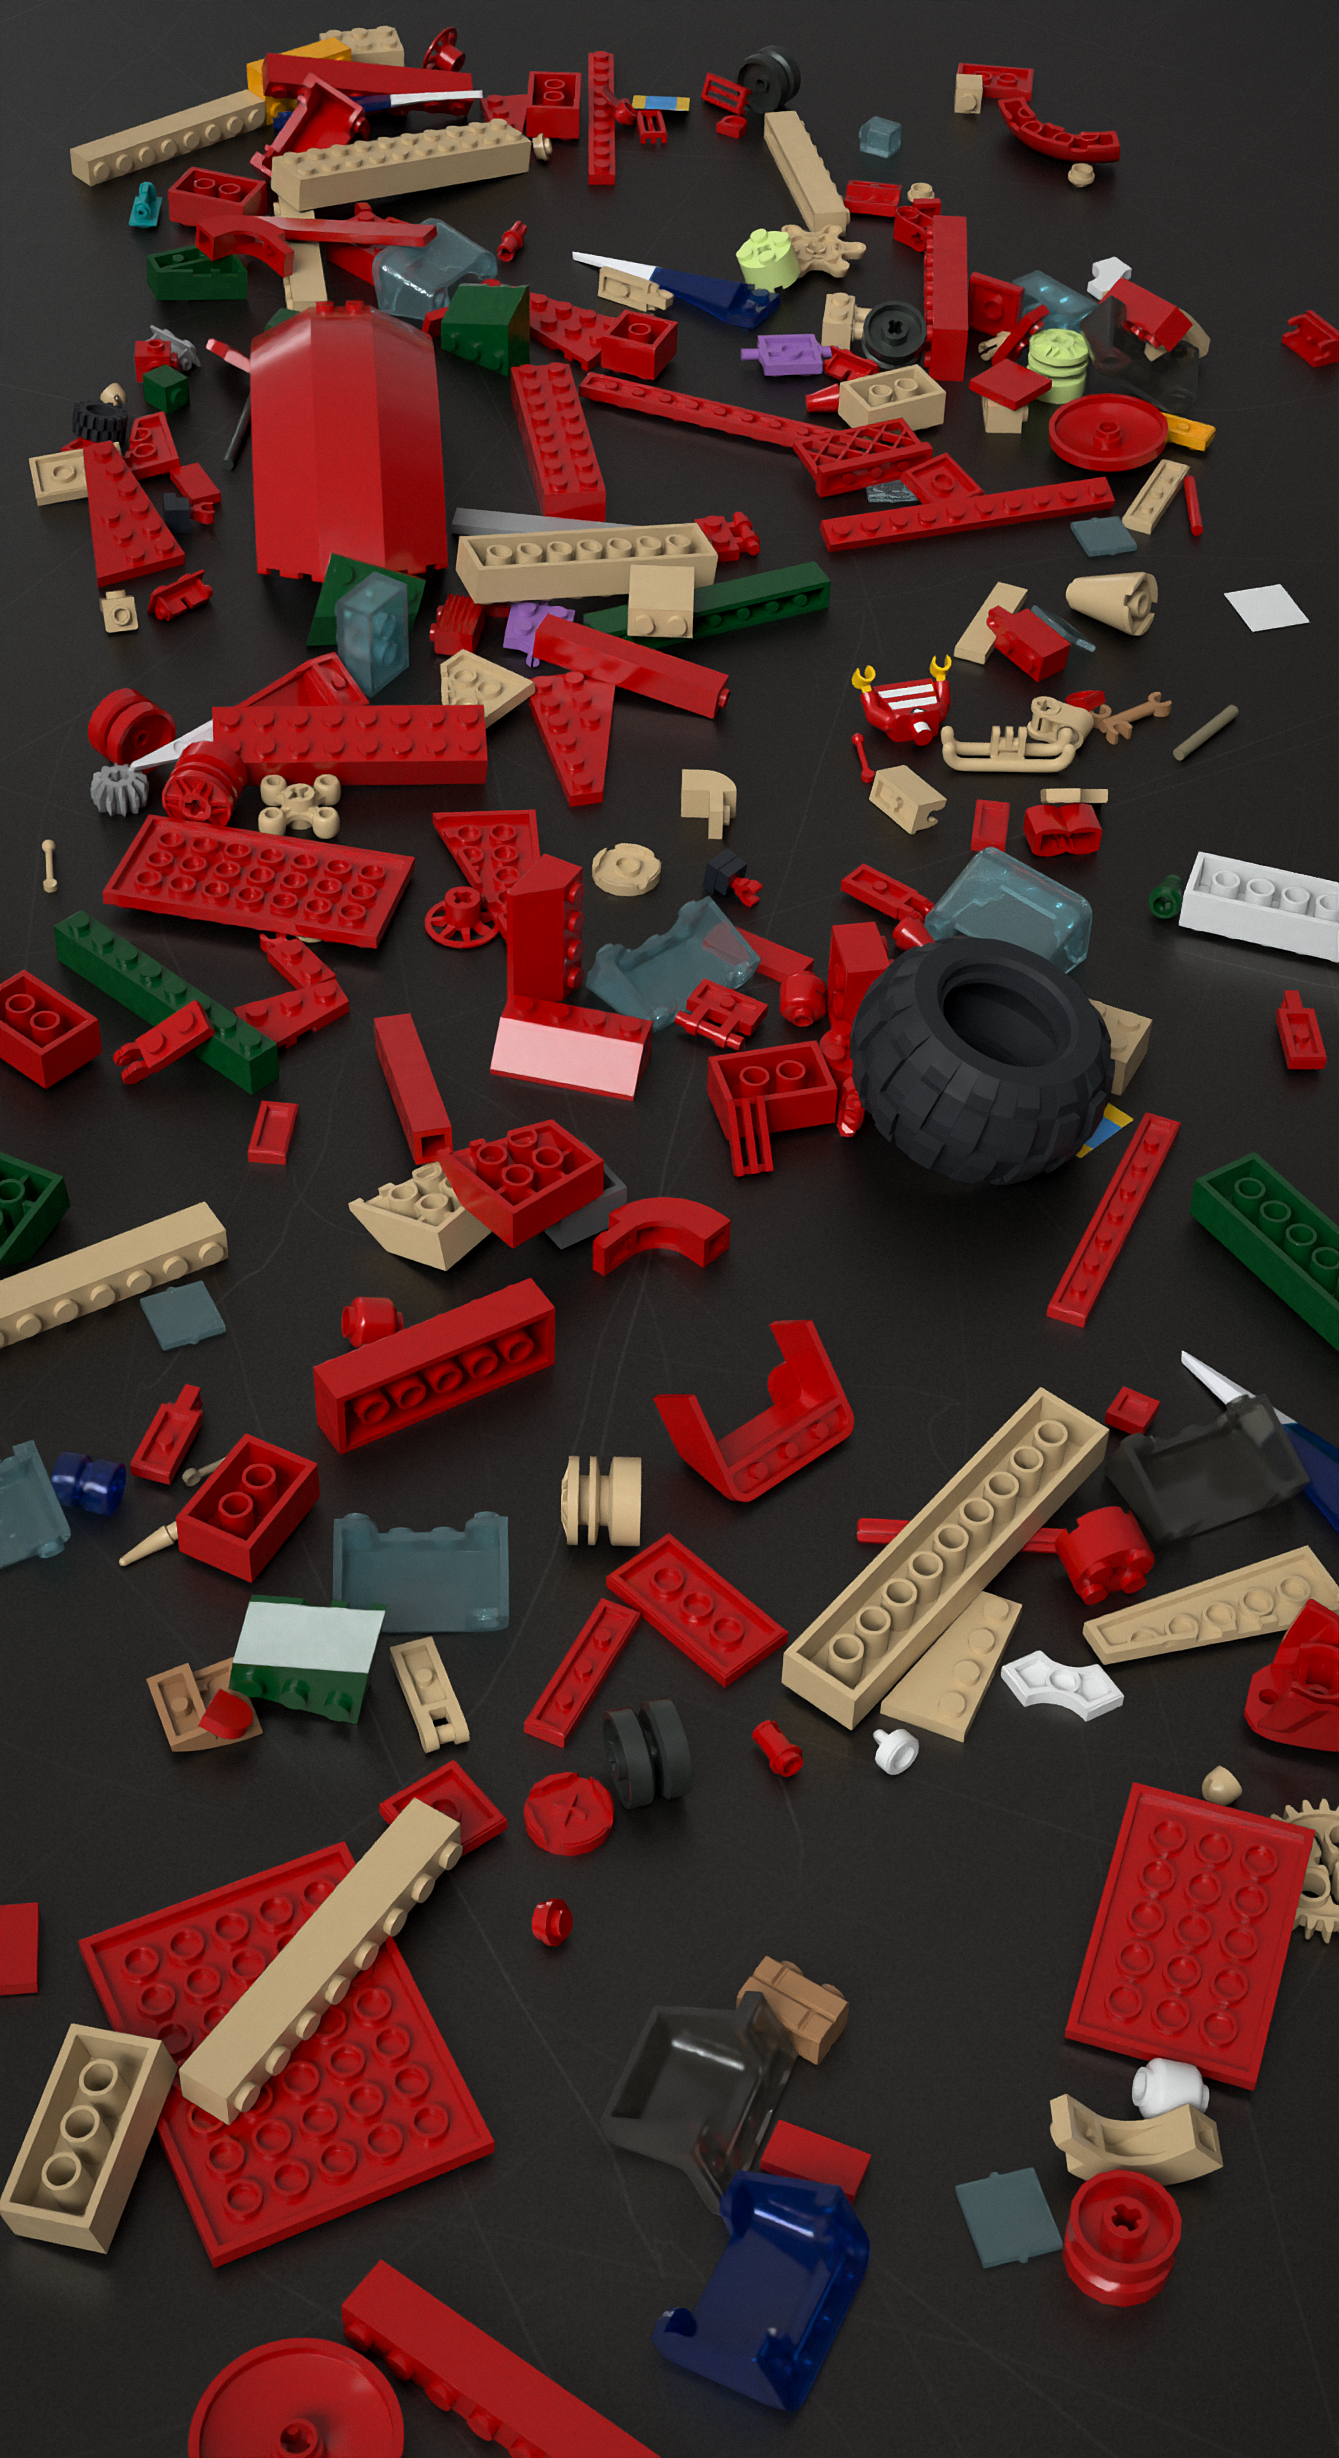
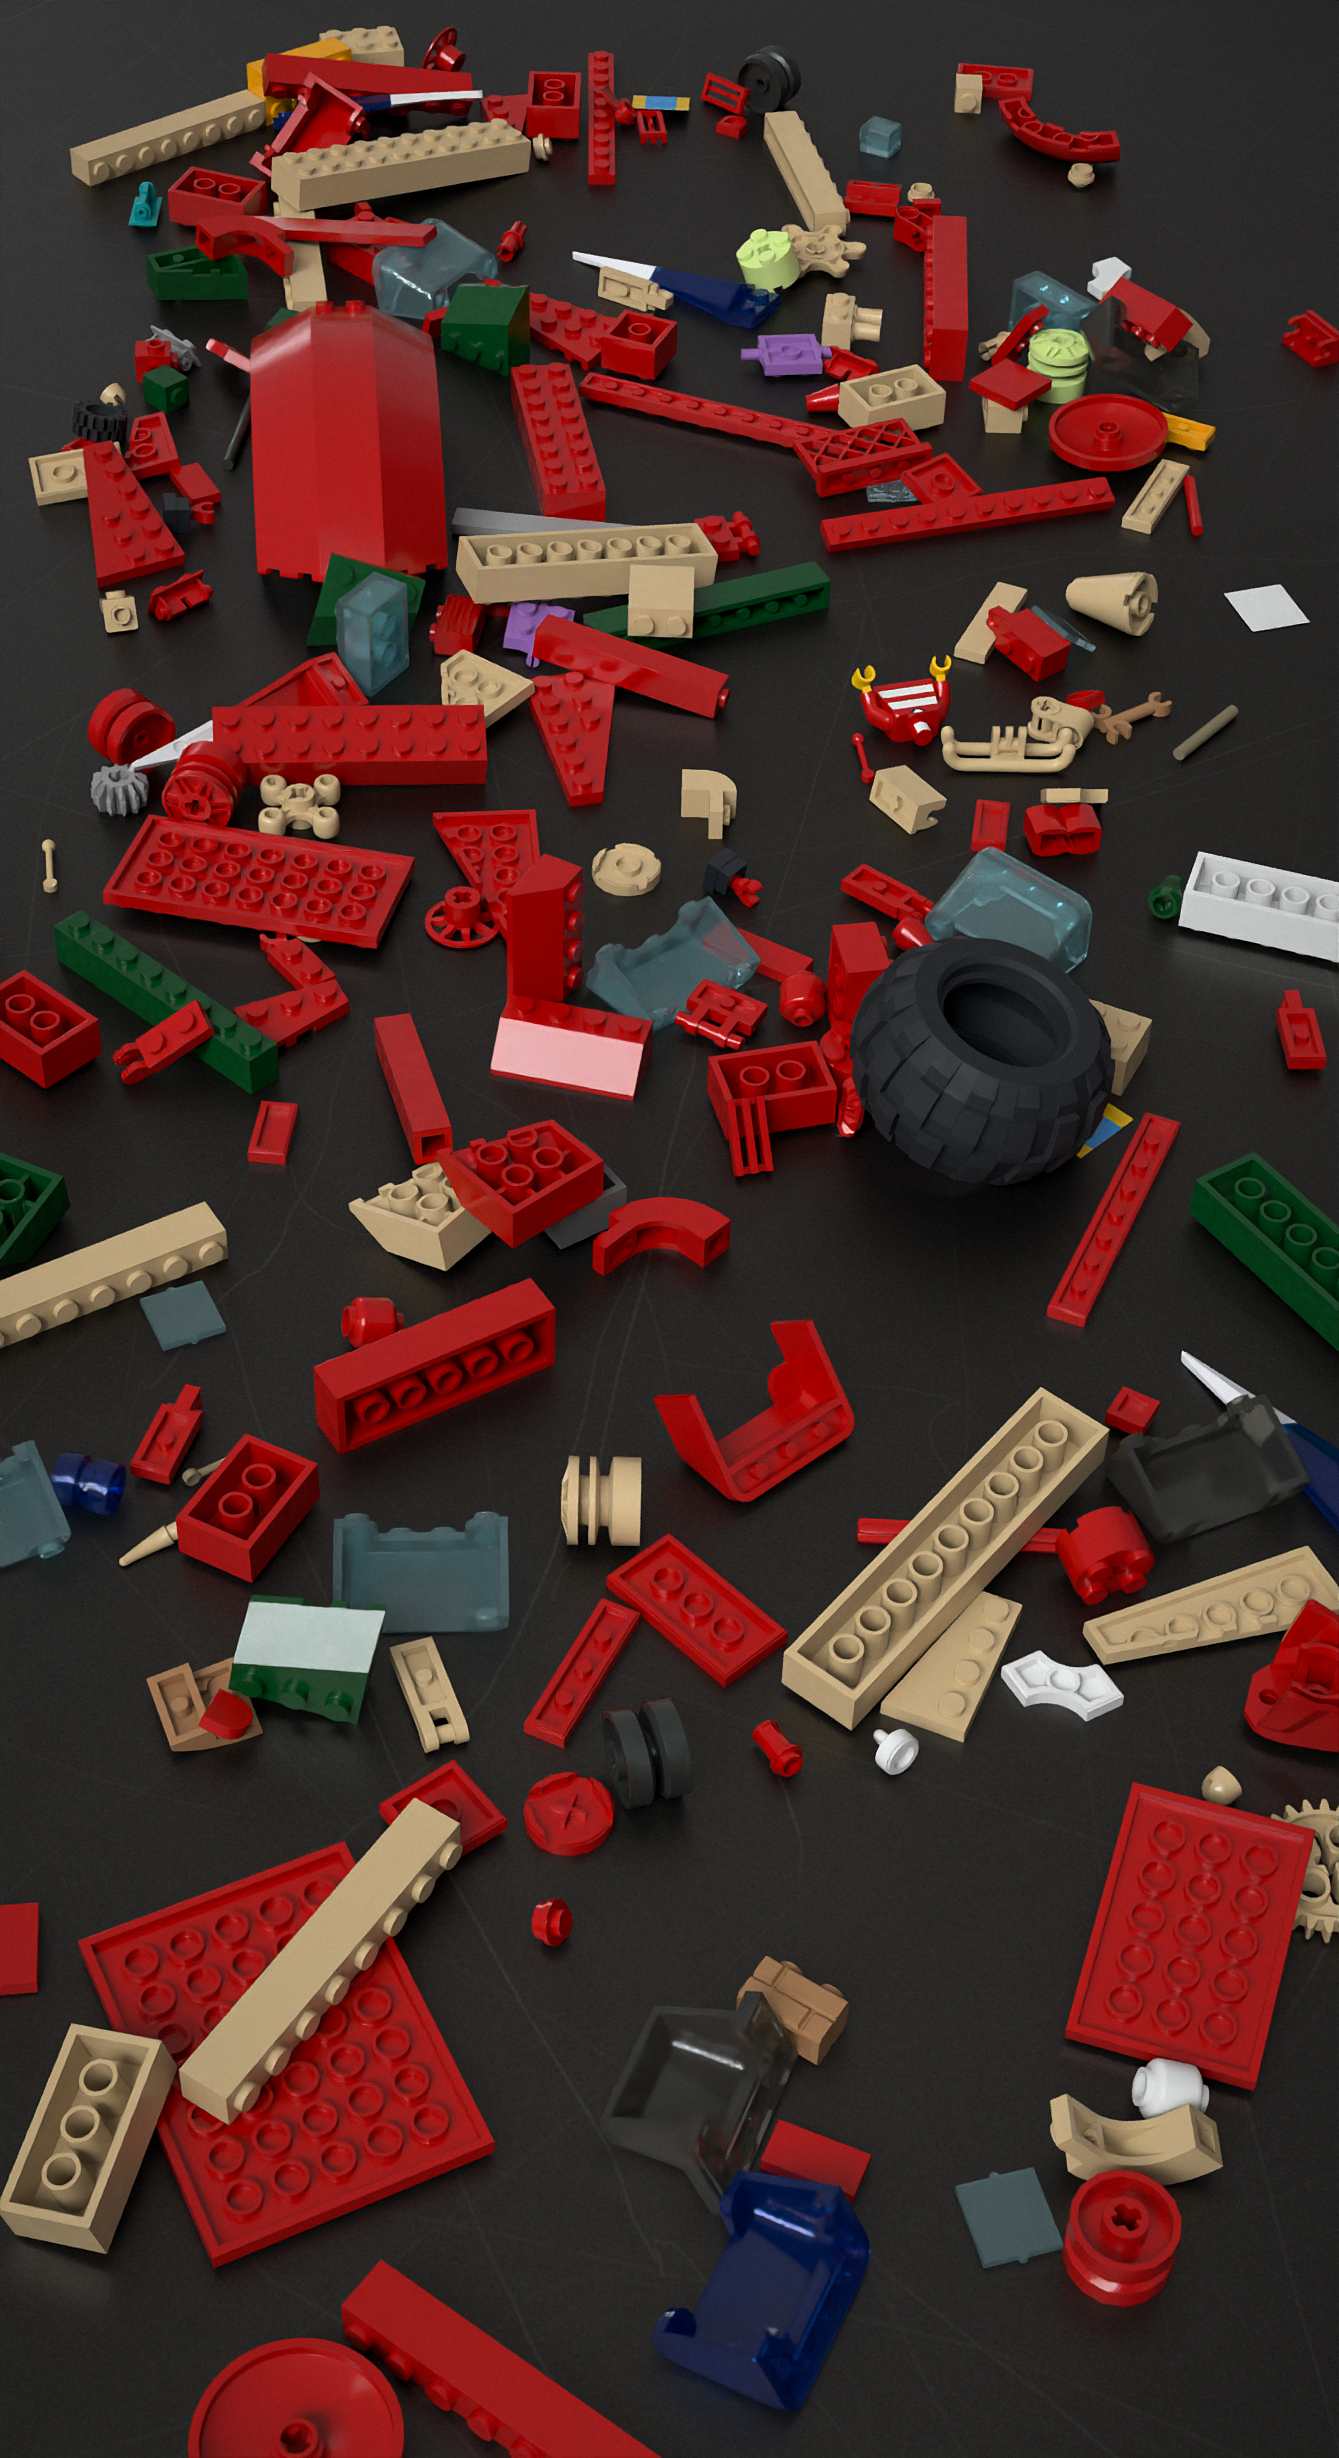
(893, 335): pearl dark grey wheel -> none
(993, 304): red plate -> none
(1103, 536): clear light blue piece -> none

